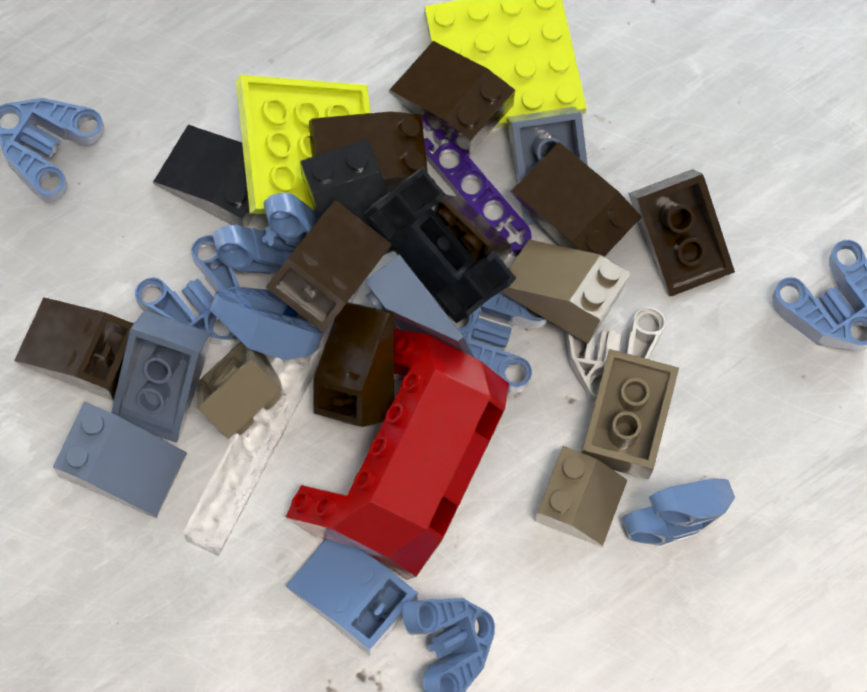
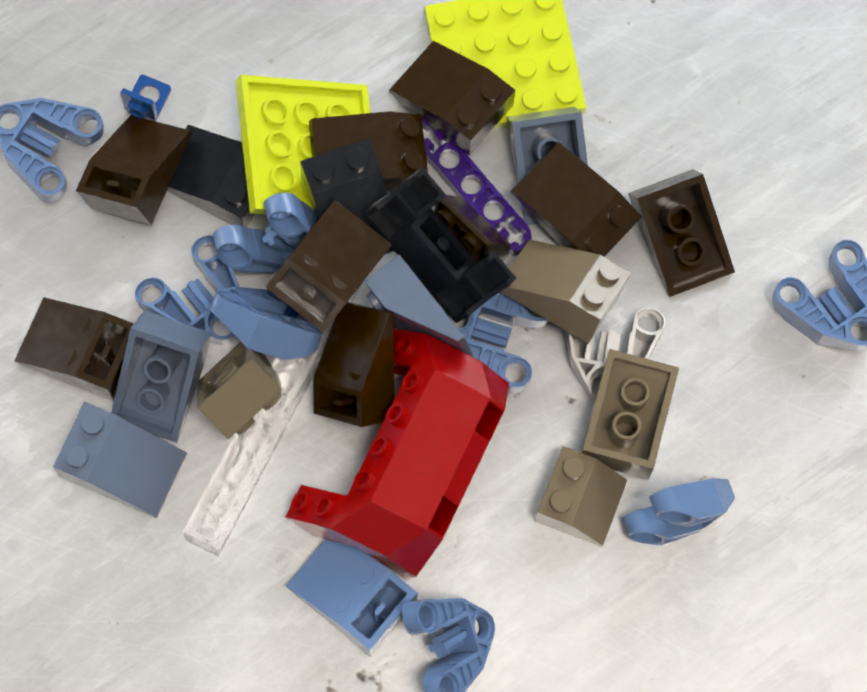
(134, 169): none -> dark brown slope
(142, 106): none -> blue bracket

